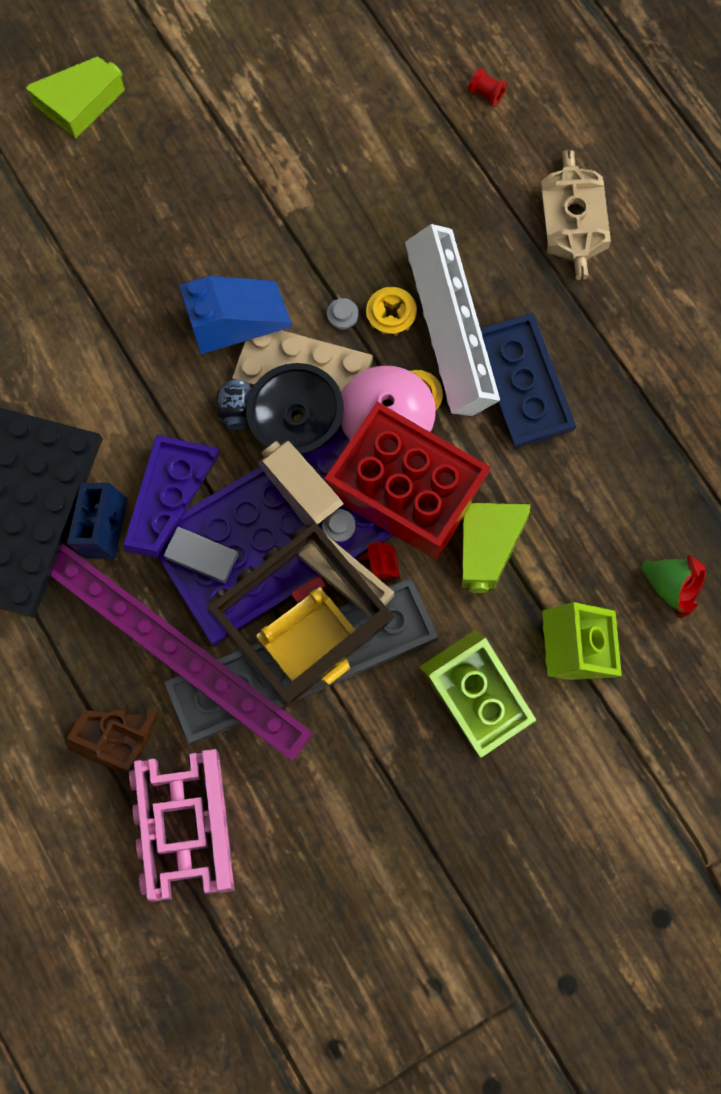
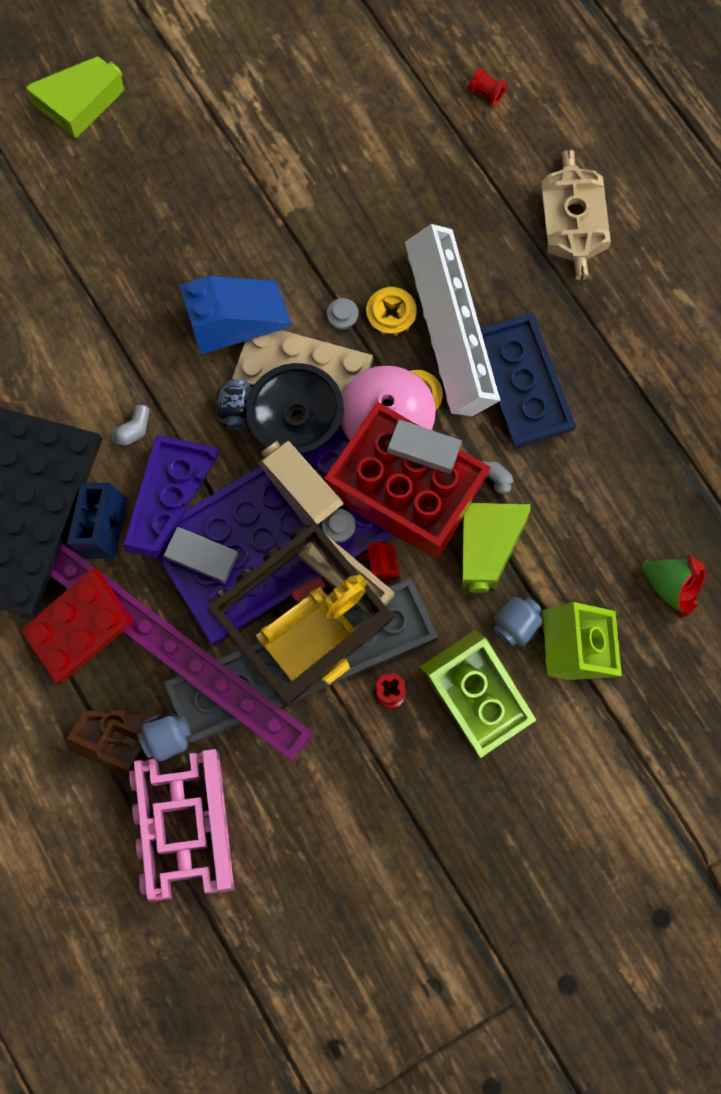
(77, 626): none -> red plate
(134, 429): none -> light grey arm
(164, 736): none -> sand blue head
(343, 597): none -> yellow gear
(389, 681): none -> red bush
(424, 446): none -> light grey tile
(500, 476): none -> light grey arm
(518, 621): none -> sand blue head

